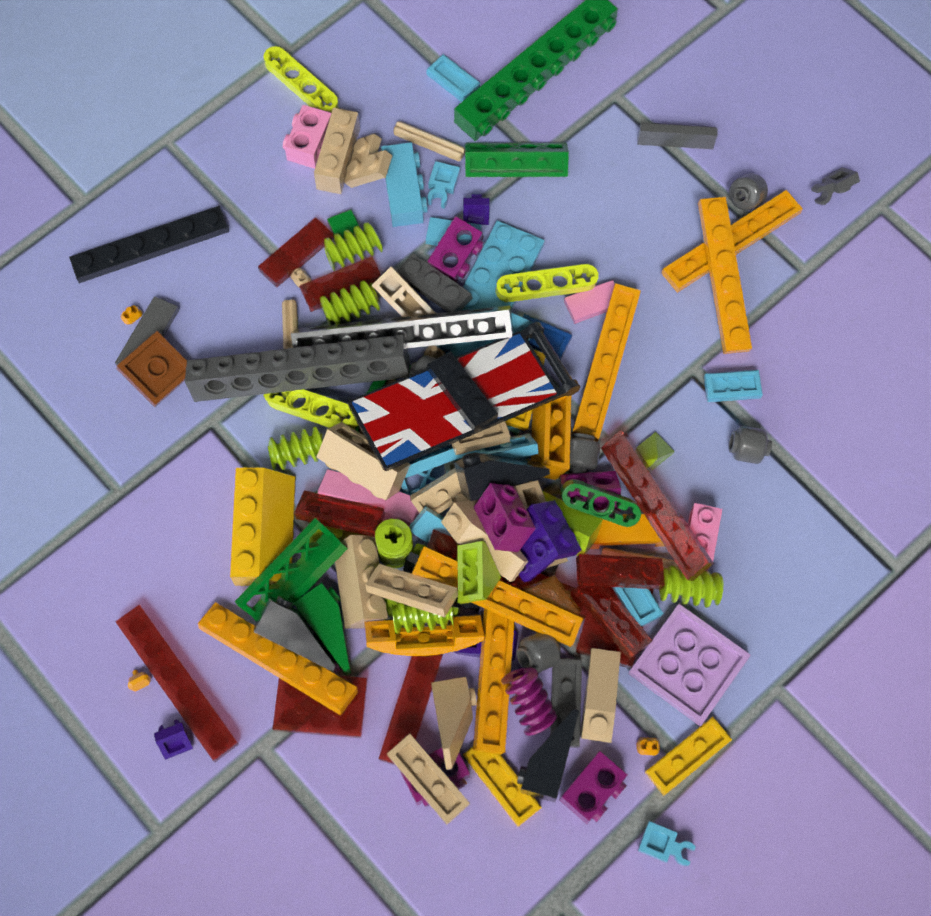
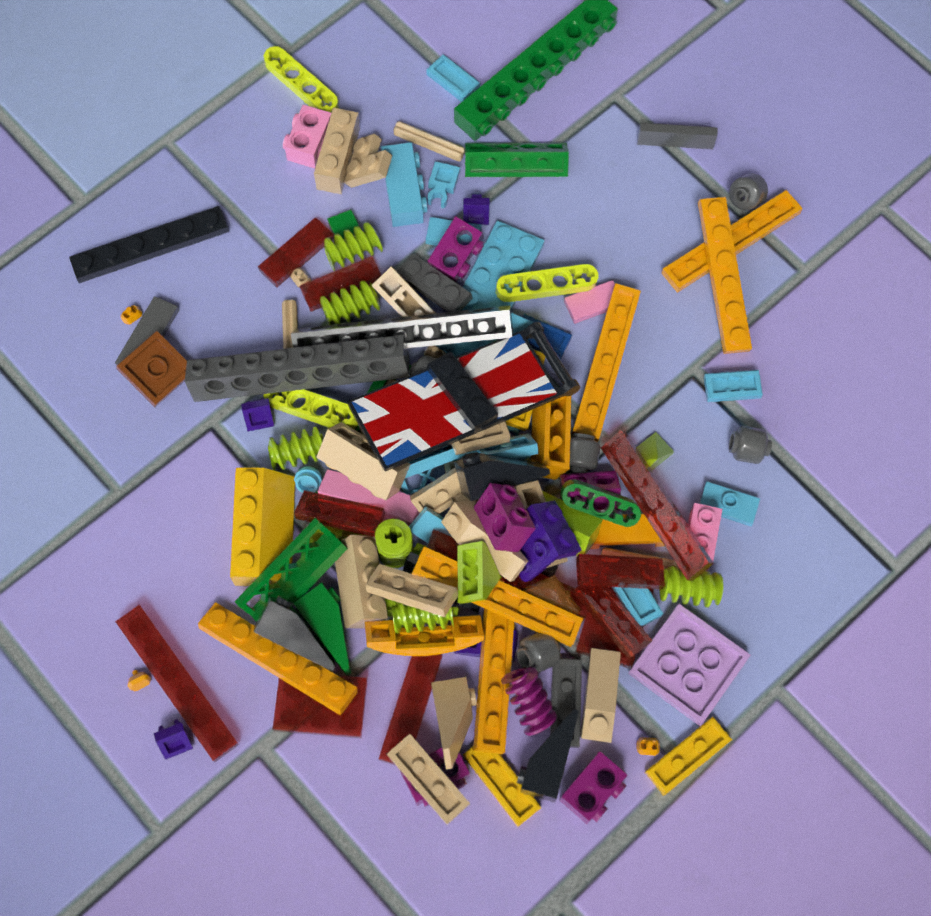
(257, 414): none -> dark purple tile
(308, 479): none -> medium azure plate
(661, 843): medium azure plate -> none
(734, 504): none -> medium azure plate
(838, 182): dark grey plate -> none

